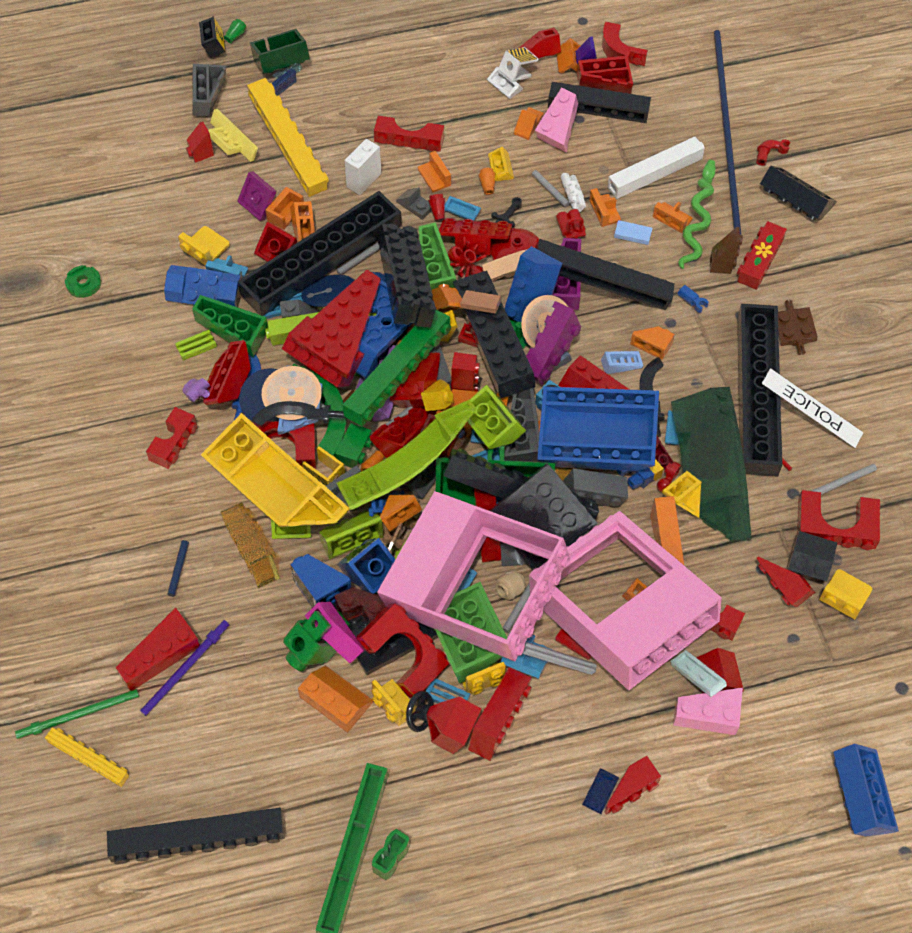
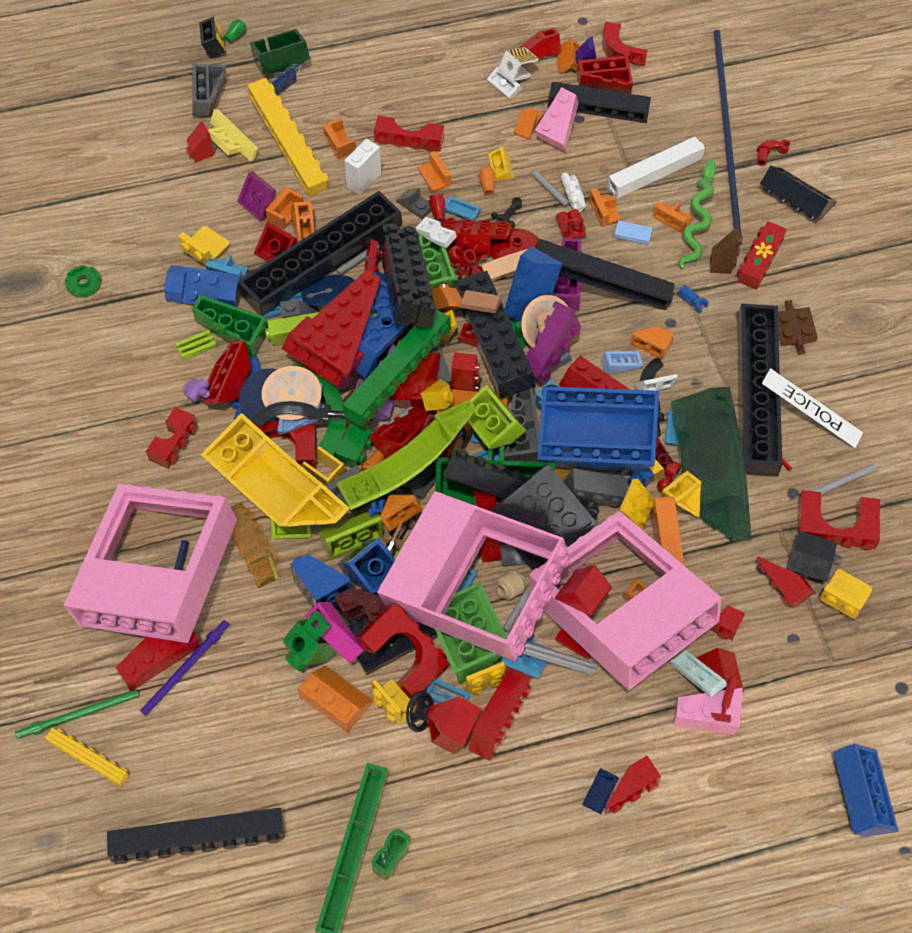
(144, 597): none -> bright pink panel
(338, 139): none -> orange panel
(371, 255): none -> red plate
(434, 232): none -> white slope
(584, 590): none -> red slope
(637, 503): none -> yellow bracket
(657, 383): none -> white slope
(726, 702): none -> red piece

